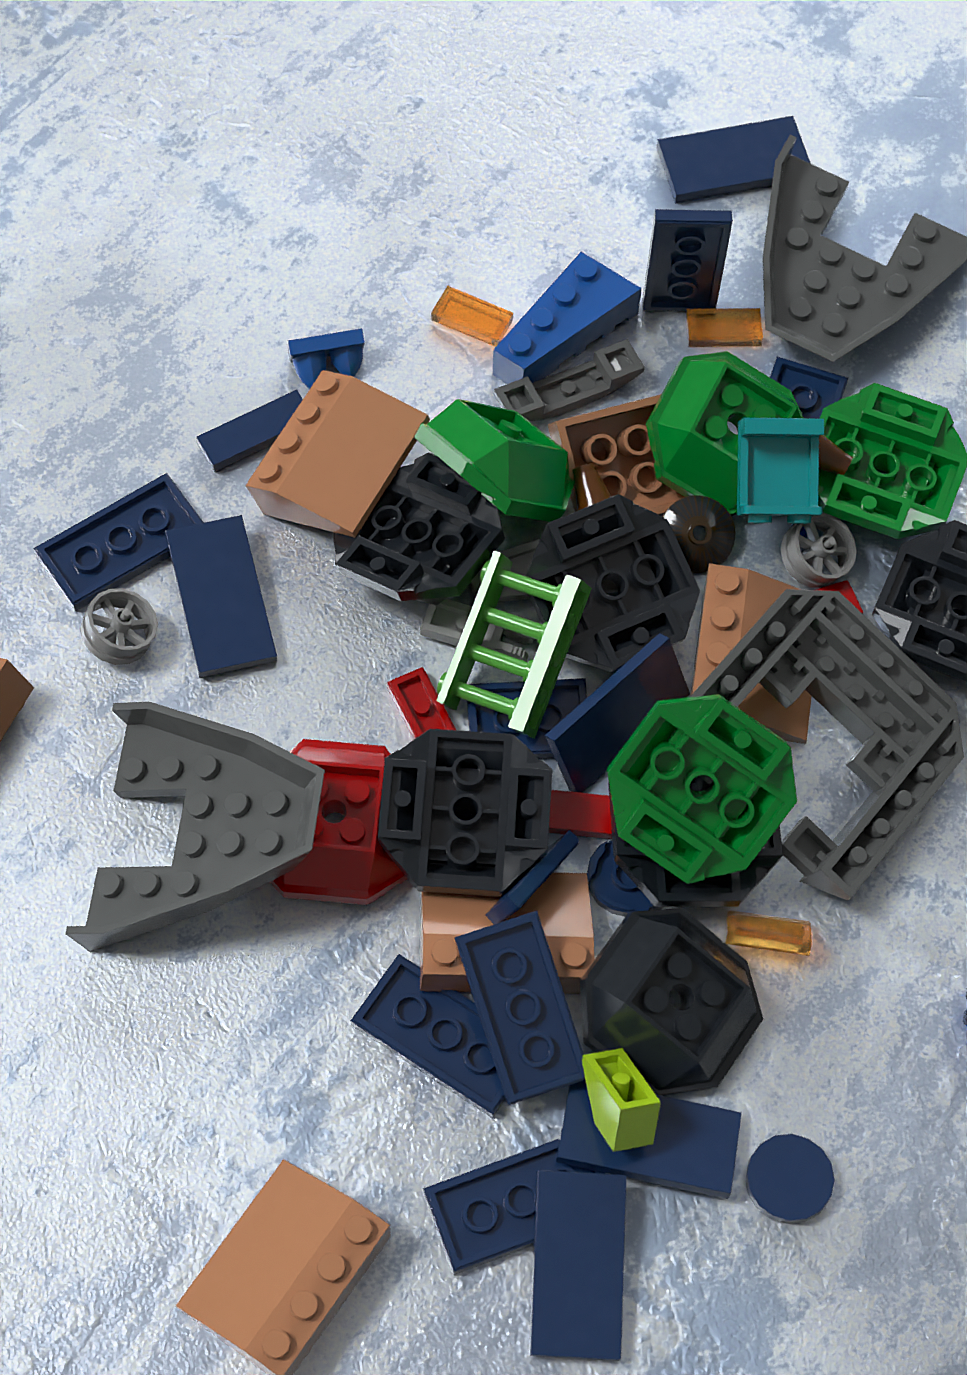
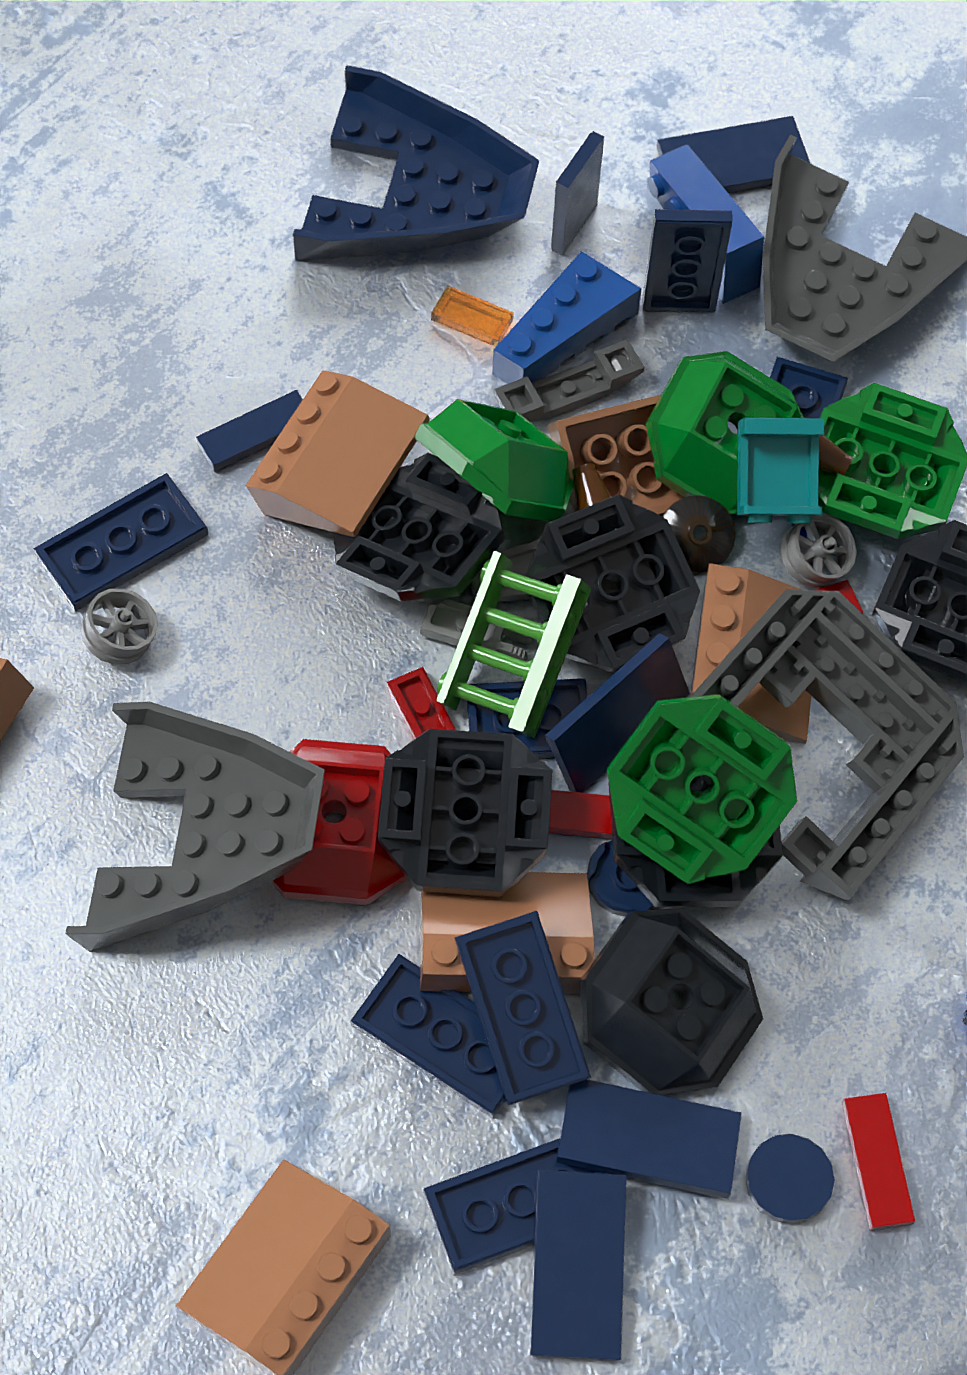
(221, 596): dark blue tile -> none
(310, 354): blue tile -> none
(449, 179): none -> dark blue piece
(529, 883): dark blue tile -> none
(577, 192): none -> dark blue tile
(620, 1100): lime slope -> none
(685, 183): none -> blue wedge
(724, 327): clear orange tile -> none
(768, 932): clear orange tile -> none
(878, 1161): none -> red tile

